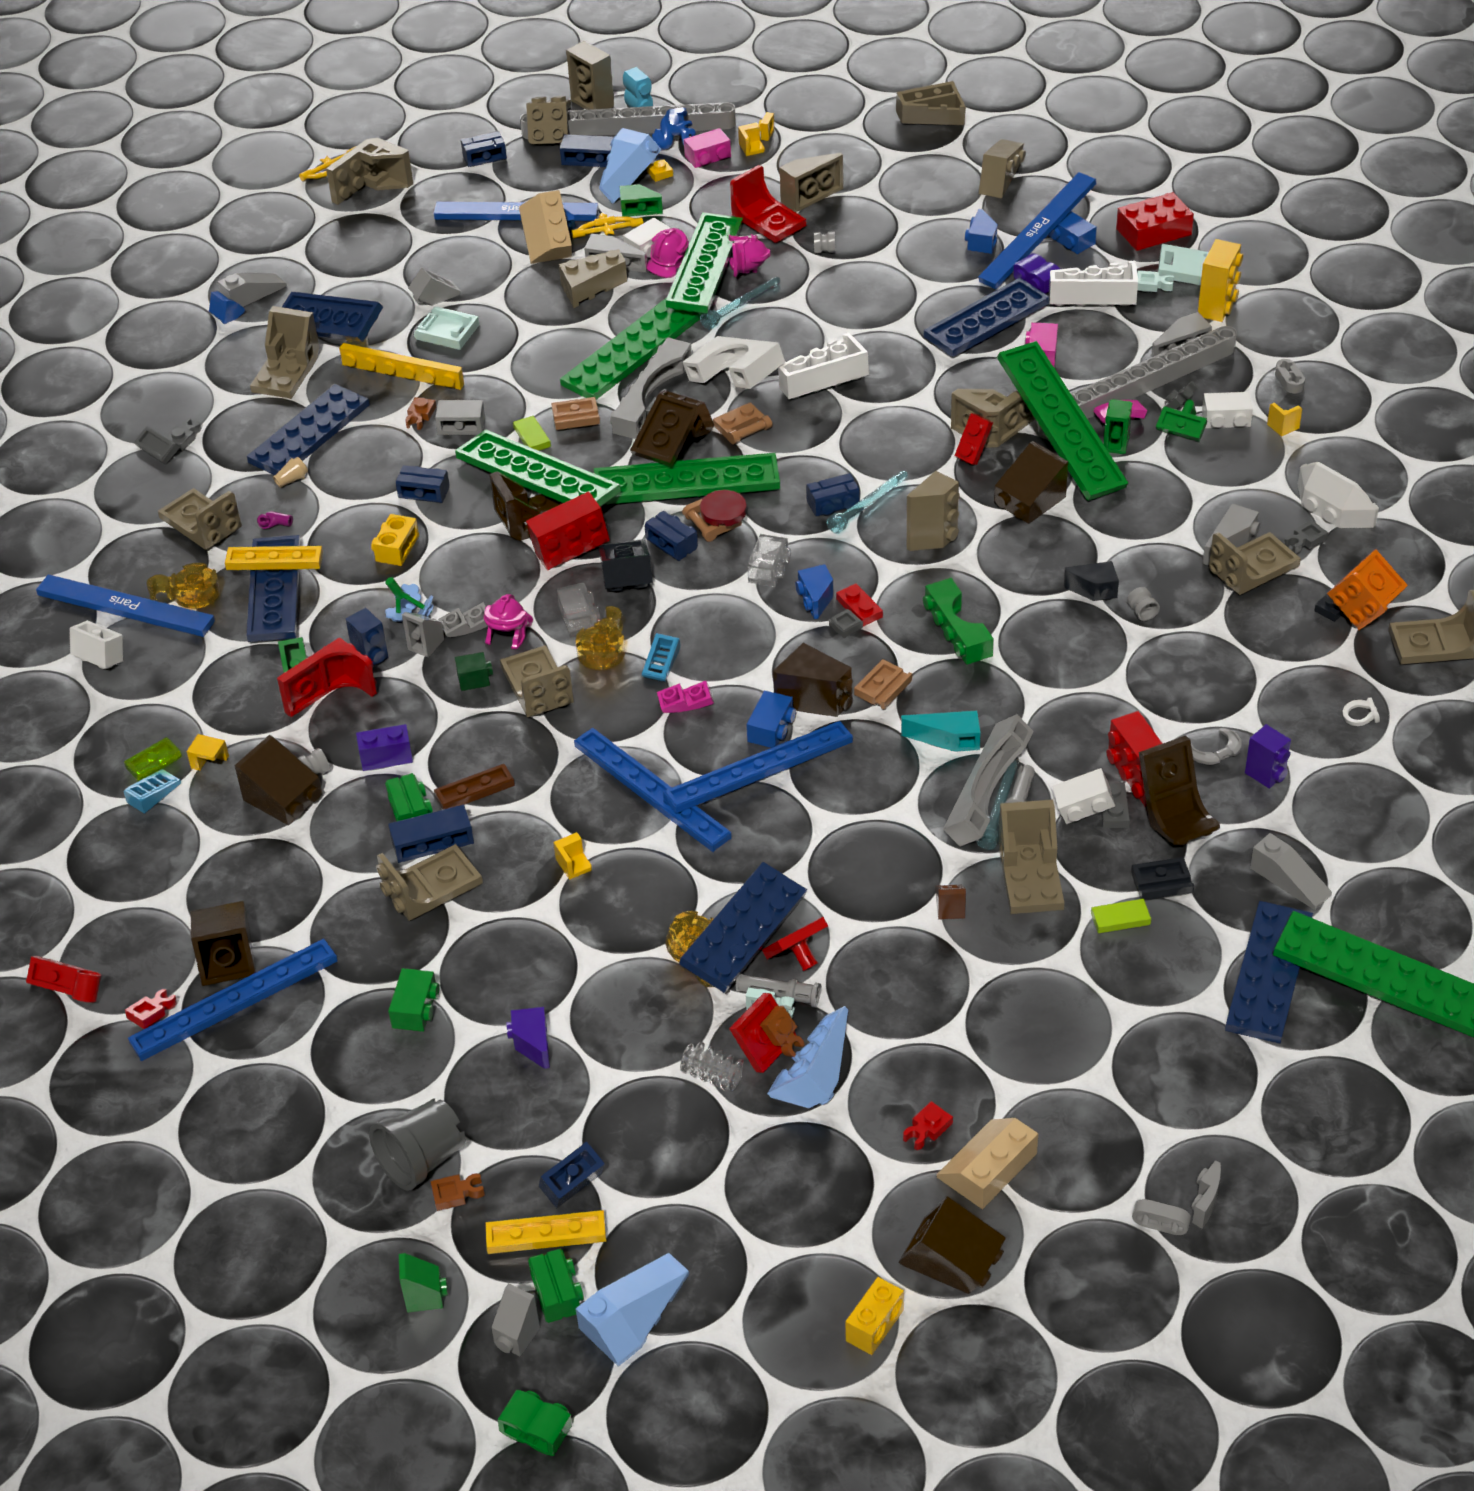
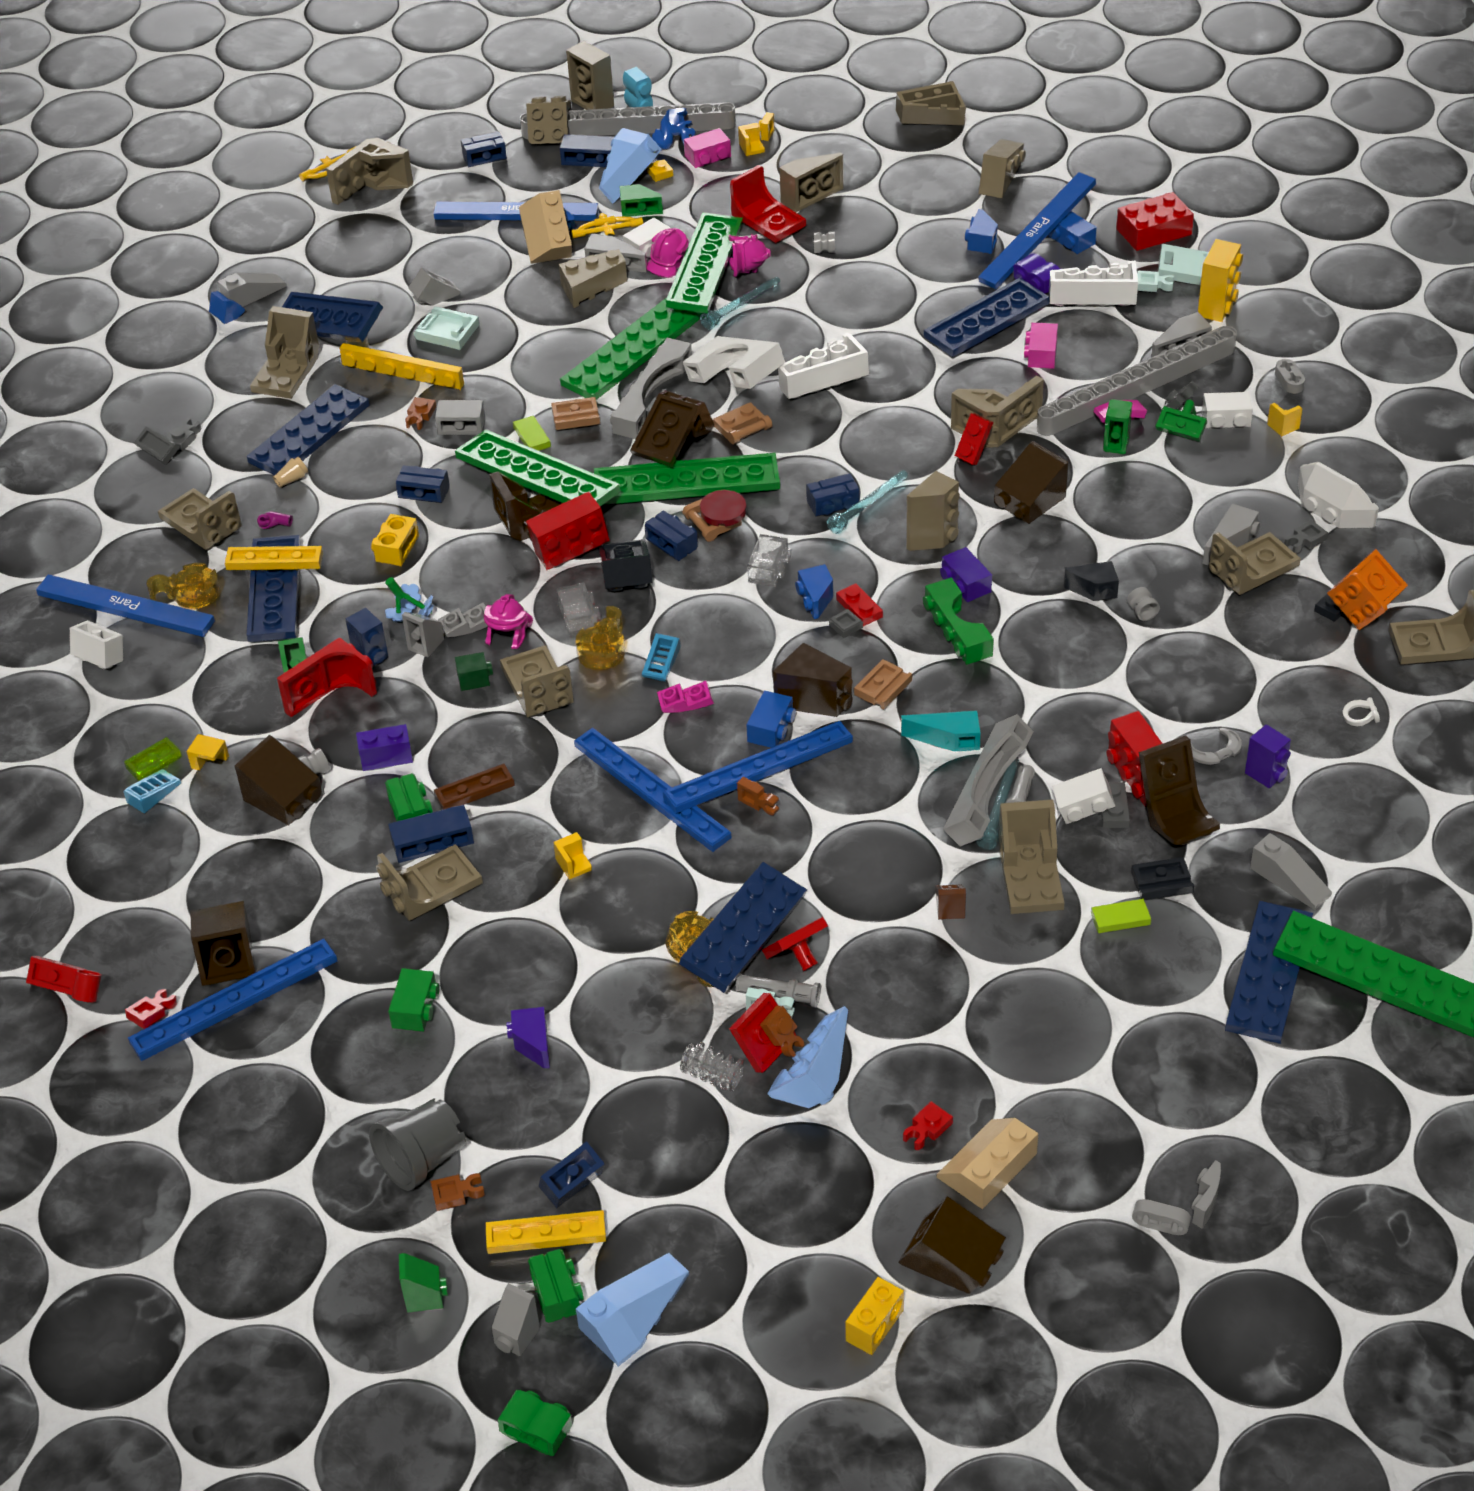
(753, 795): none -> dark orange plate
(968, 574): none -> dark purple brick
(1062, 420): green plate -> none

